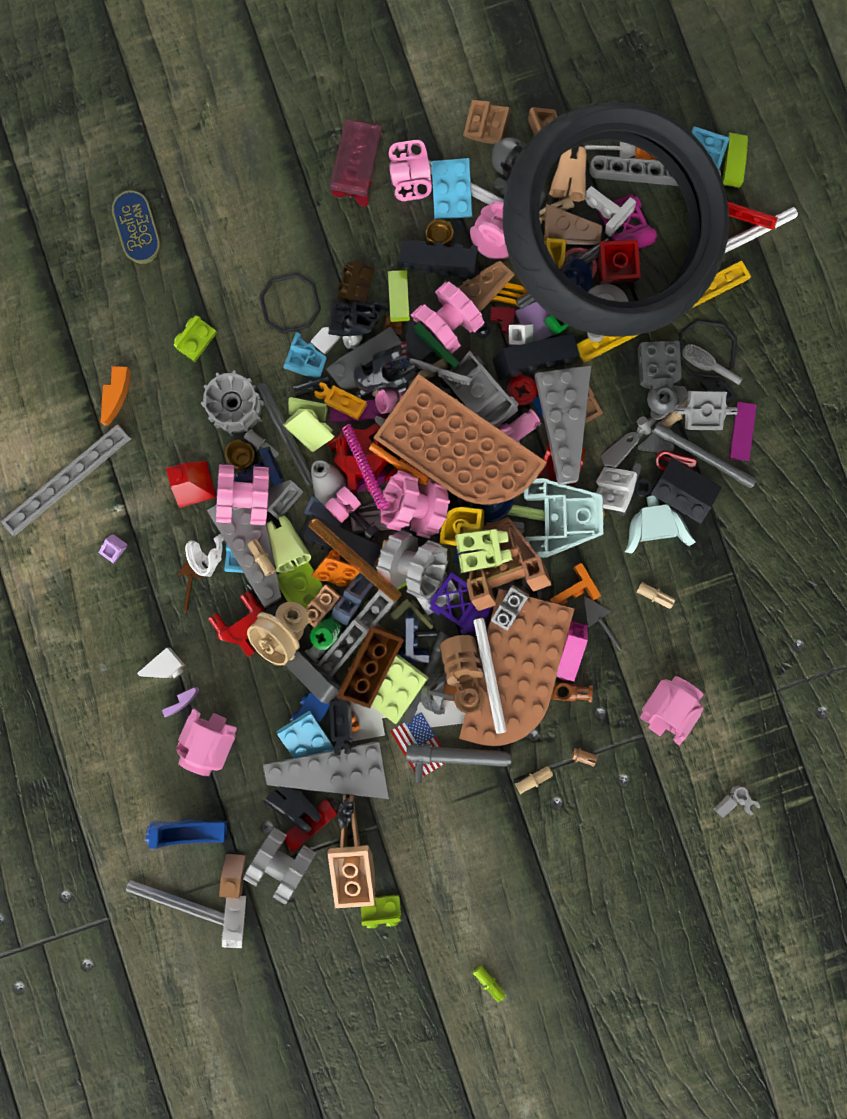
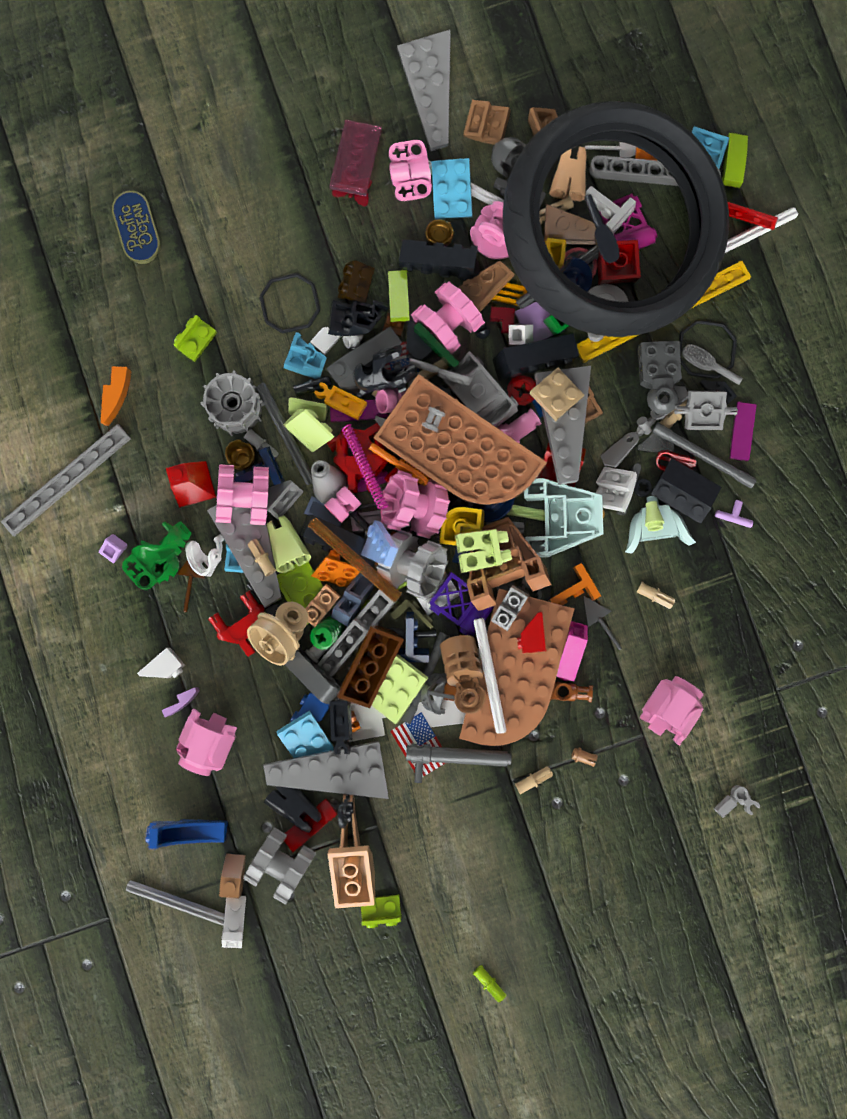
(149, 555): none -> green animal
(379, 545): none -> light blue wing
(428, 75): none -> light grey wing
(428, 423): none -> light grey bush
(533, 636): none -> red slope
(556, 394): none -> tan plate
(604, 236): none -> black piece
(653, 519): none -> yellowish green cone
(734, 517): none -> lavender piece

